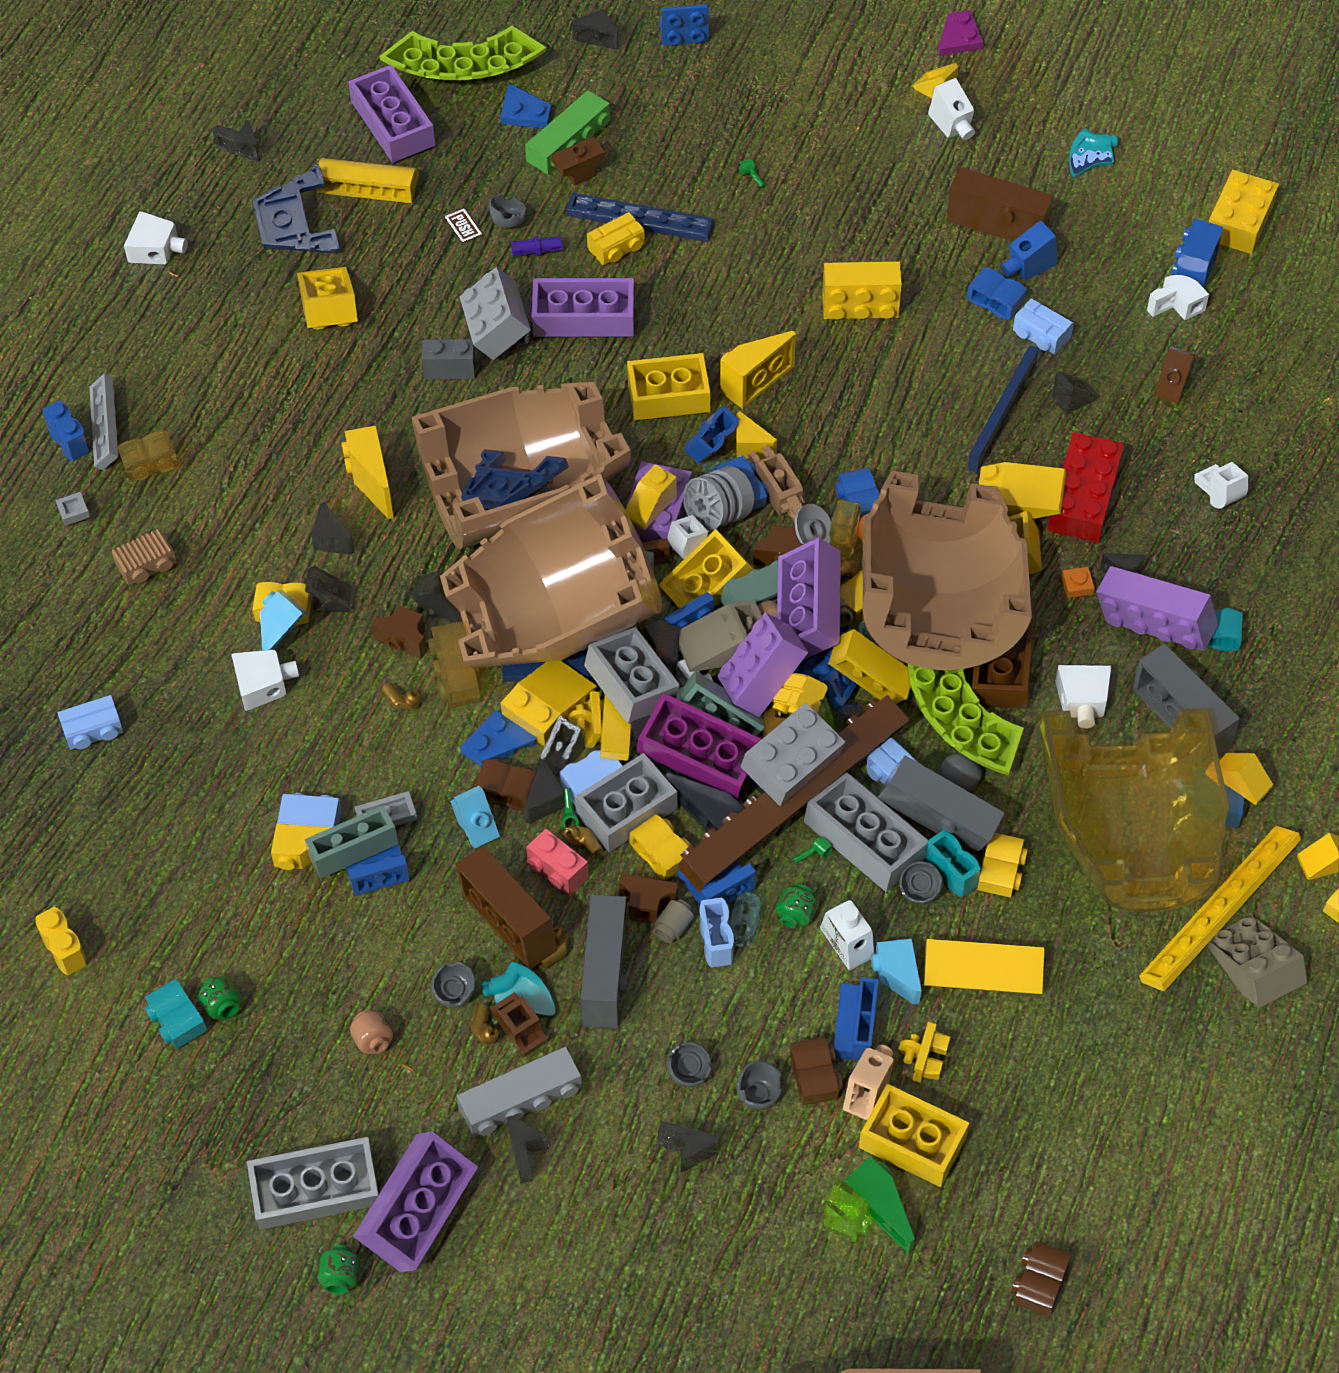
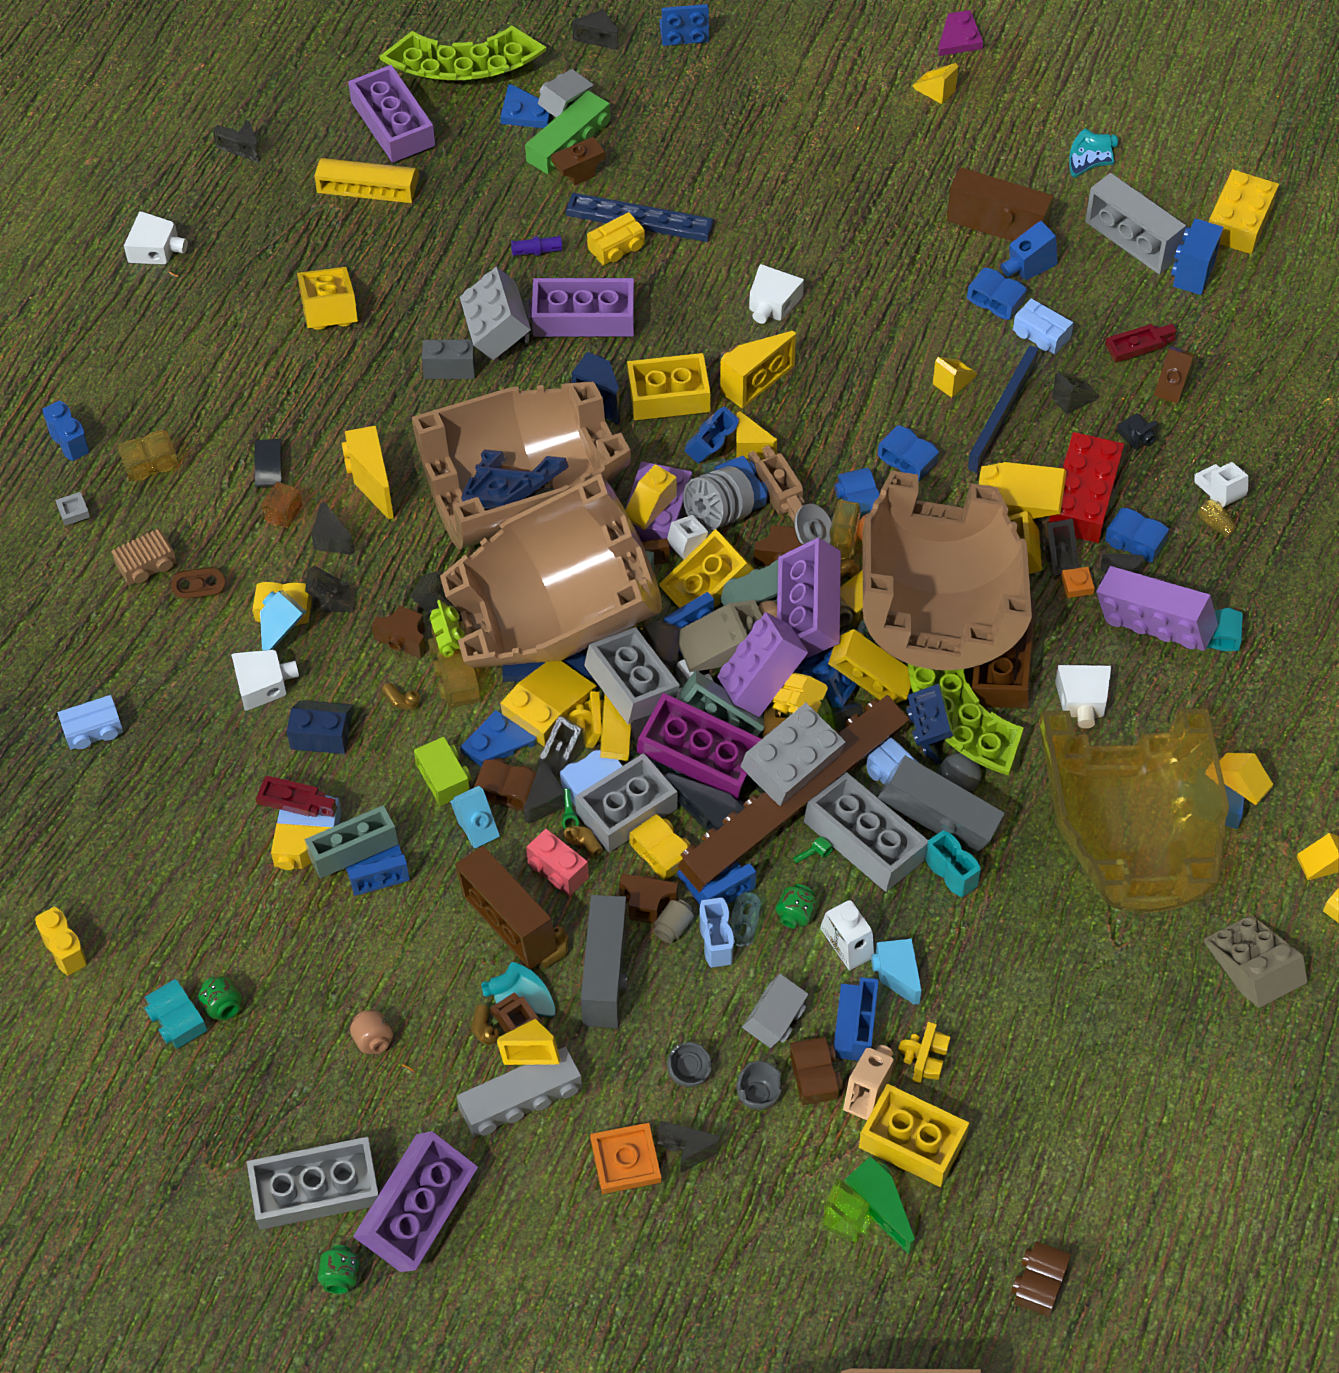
(103, 422): light grey plate -> none
(198, 582): none -> reddish brown plate
(267, 463): none -> black slope
(282, 505): none -> clear orange brick
(283, 218): wing -> none
(294, 798): none -> dark red hinge
(319, 726): none -> dark blue slope
(399, 808): light grey plate -> none
(442, 770): none -> lime brick
(446, 621): none -> lime hinge
(453, 984): dark grey hair -> none
(463, 225): sticker -> none
(507, 212): dark grey hair -> none
(524, 1142): clear smoke slope -> none
(529, 1046): none -> yellow slope
(563, 91): none -> light grey brick
(599, 370): none -> dark blue slope
(625, 1158): none -> orange plate
(748, 167): green hand -> none
(774, 294): none -> white torso
(775, 1011): none -> light grey brick
(861, 290): yellow brick -> none
(908, 452): none -> blue brick
(920, 882): dark grey hair -> none
(931, 720): none -> dark blue bracket
(952, 110): white torso -> none
(952, 375): none -> yellow slope
(983, 966): yellow brick -> none
(1001, 865): yellow brick -> none
(1060, 546): none -> clear smoke slope
(1134, 223): none -> light grey brick
(1136, 534): none -> blue brick
(1138, 431): none -> black bracket
(1139, 341): none -> dark red hinge
(1171, 685): dark grey brick -> none
(1181, 294): white brick -> none
(1216, 517): none -> clear yellow cone
(1219, 908): yellow tile -> none

